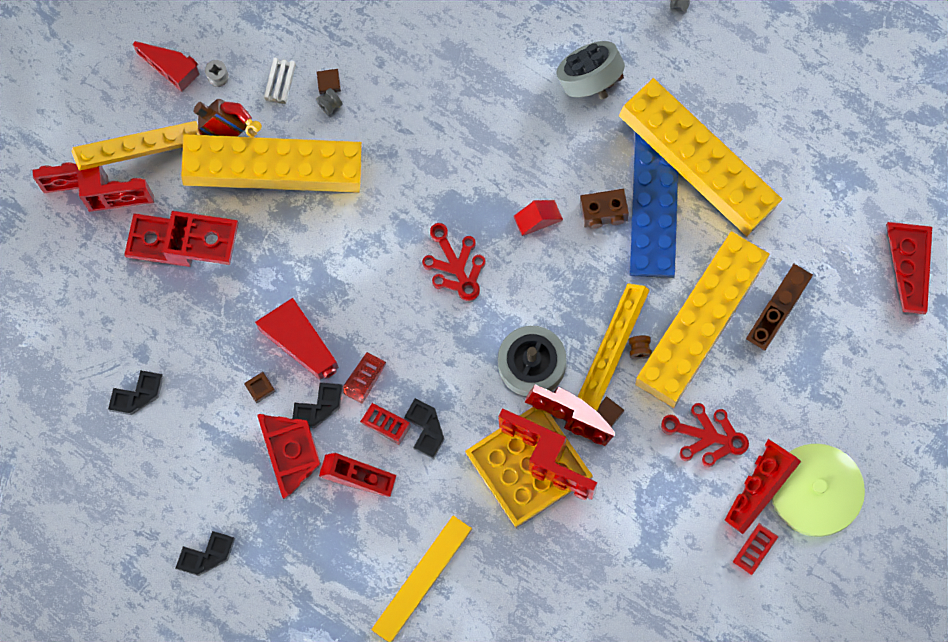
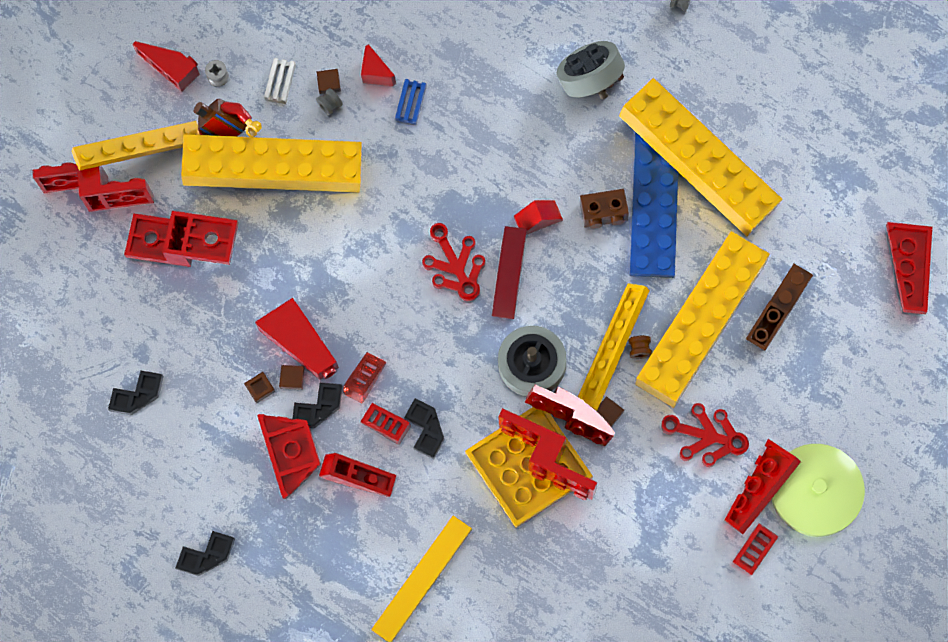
(291, 377): none -> reddish brown tile
(375, 70): none -> red slope
(407, 83): none -> blue tile
(509, 272): none -> dark red slope

